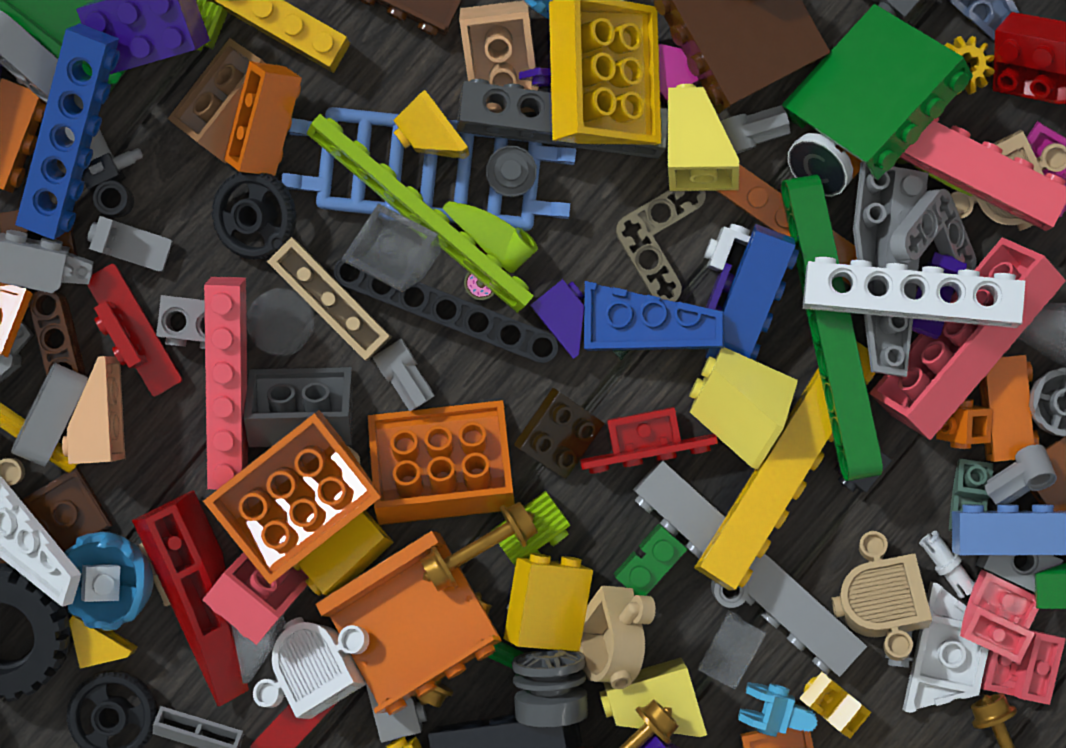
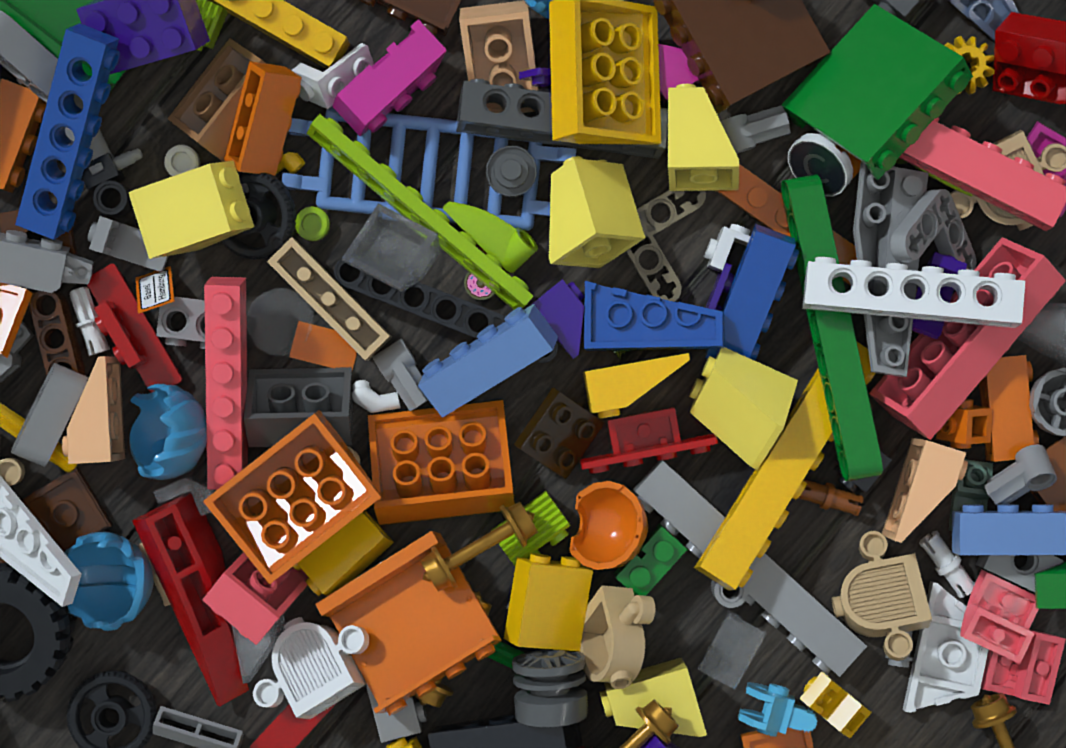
(86, 315): none -> white axle
(98, 646): yellow slope -> none
(100, 583): white plate -> none
(154, 290): none -> sticker
(167, 432): none -> dark azure piece
(181, 159): none -> white tile
(191, 210): none -> light yellow slope
(197, 487): none -> clear slope
(291, 162): none -> yellow hand
(312, 223): none -> lime tile
(322, 347): none -> orange sticker
(324, 86): none -> white bracket
(371, 401): none -> white arm
(390, 81): none -> dark pink wedge
(428, 129): yellow slope -> none
(487, 360): none -> medium blue brick
(591, 213): none -> light yellow slope
(610, 526): none -> orange cylinder
(623, 384): none -> yellow slope
(829, 496): none -> dark orange pin
(925, 480): none -> light nougat slope

